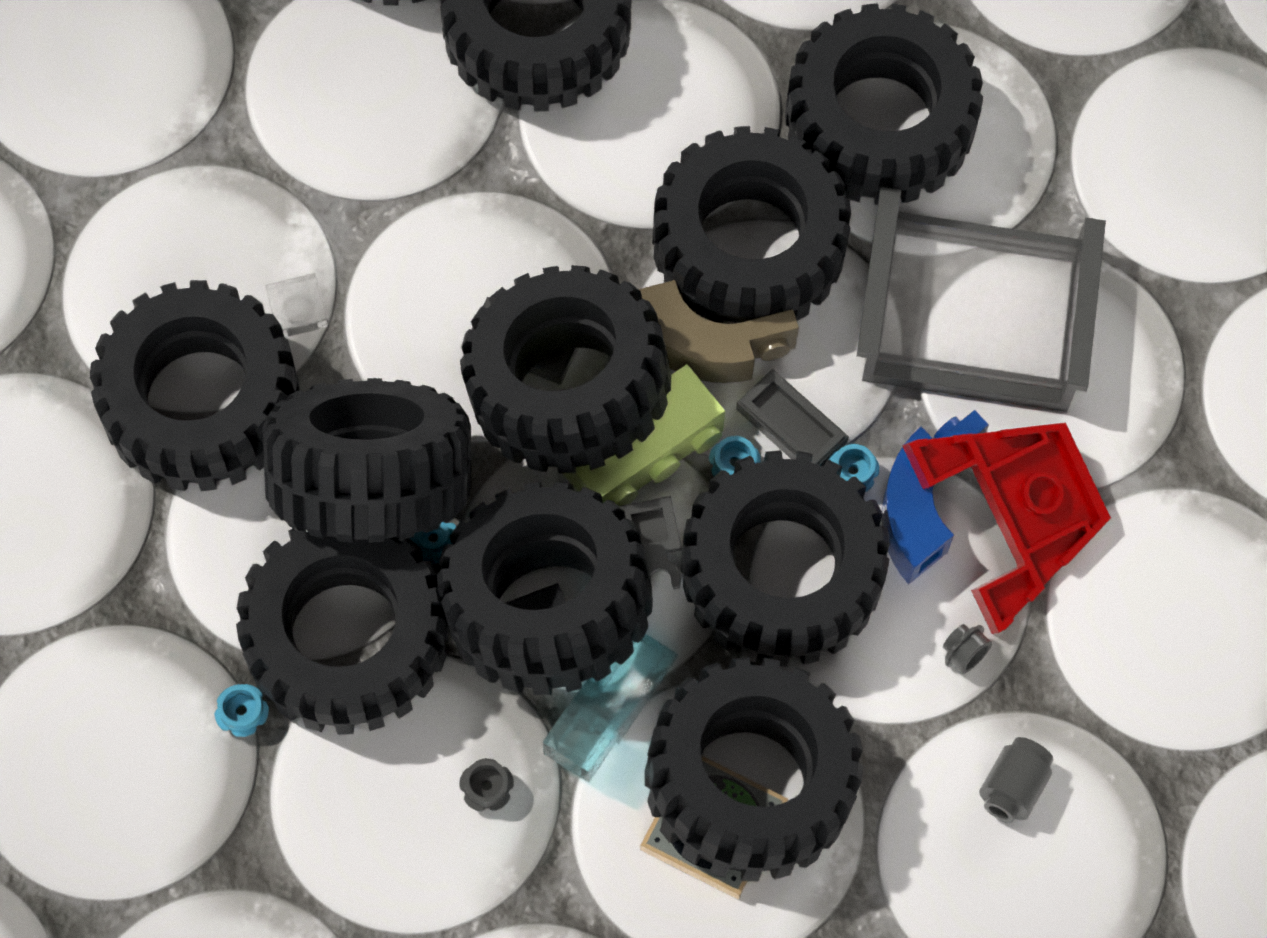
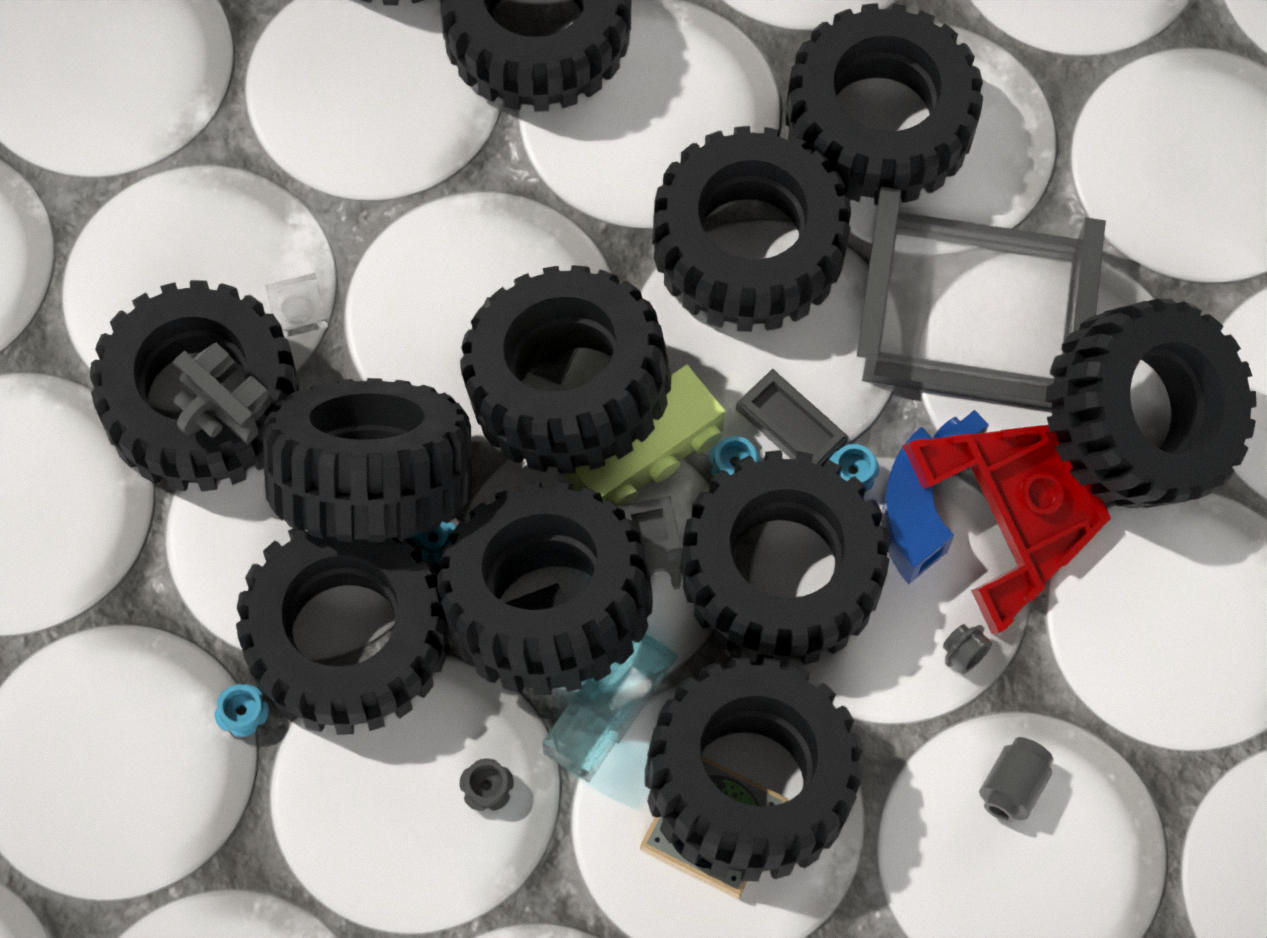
(204, 379): none -> dark grey hips
(716, 349): dark tan arch -> none
(1205, 393): none -> black tyre

